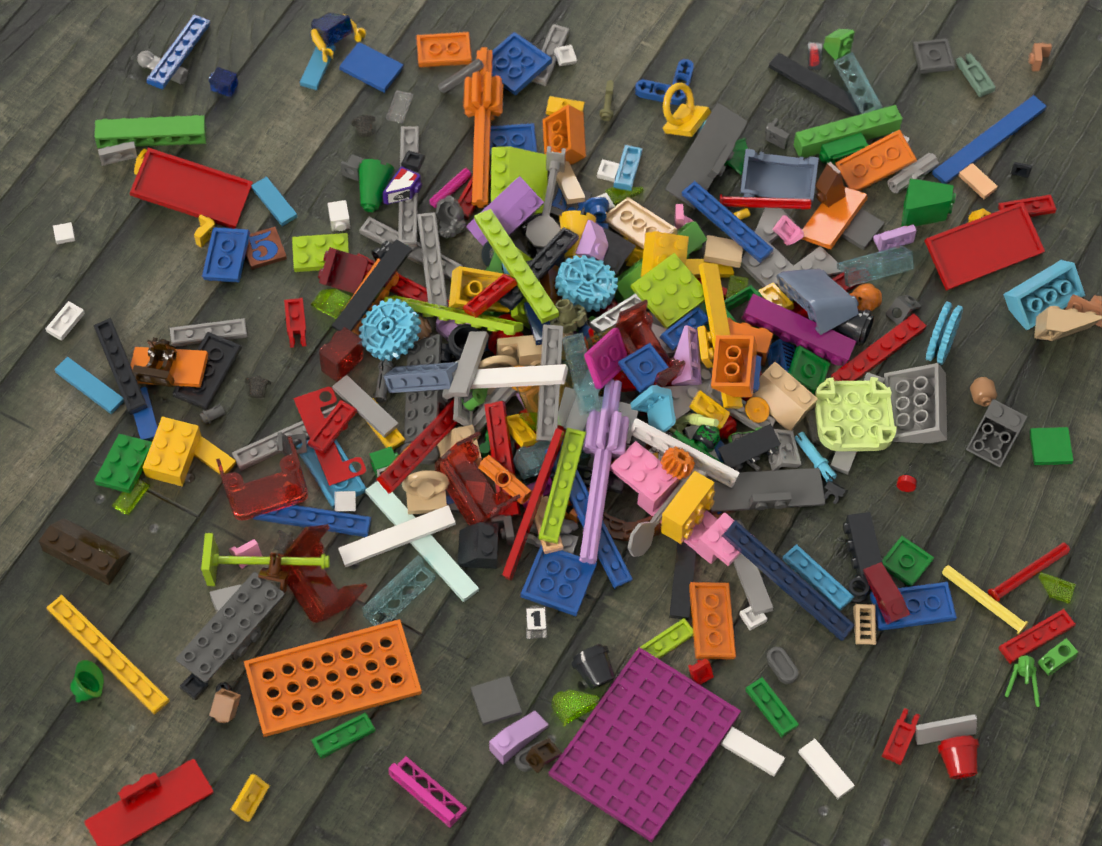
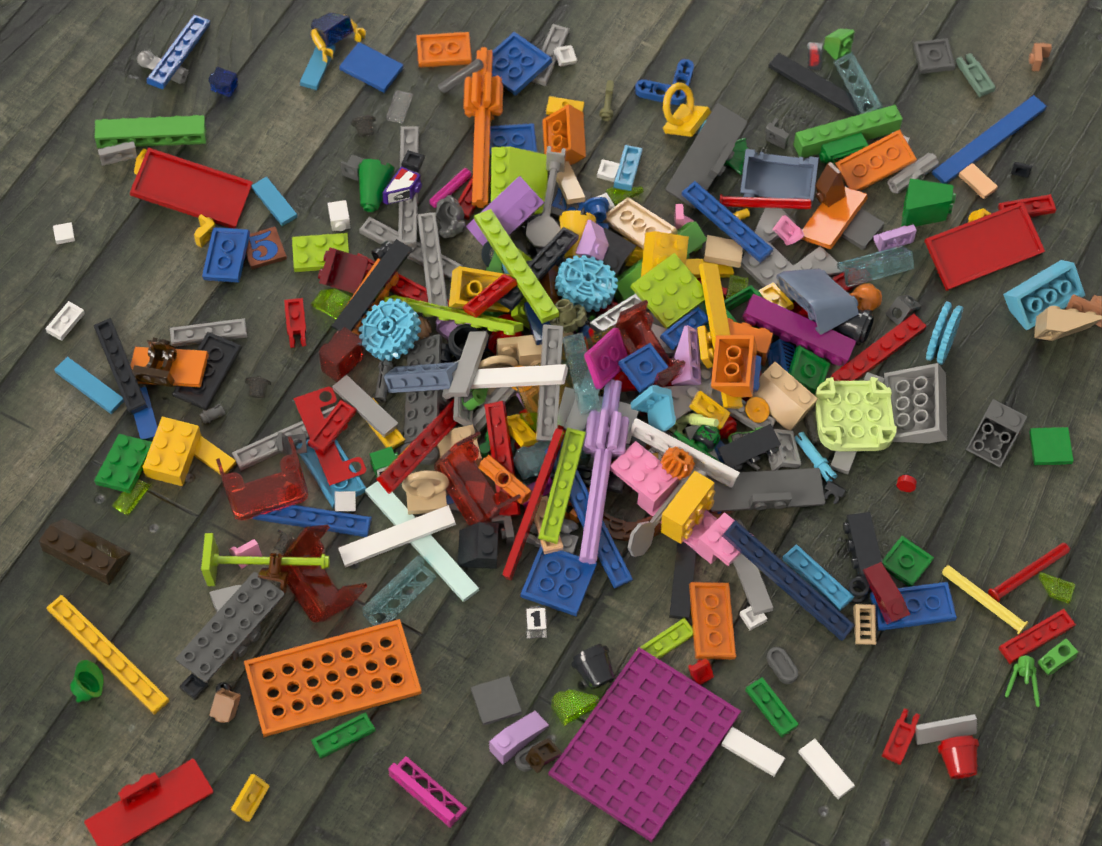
(983, 391): medium nougat head -> none

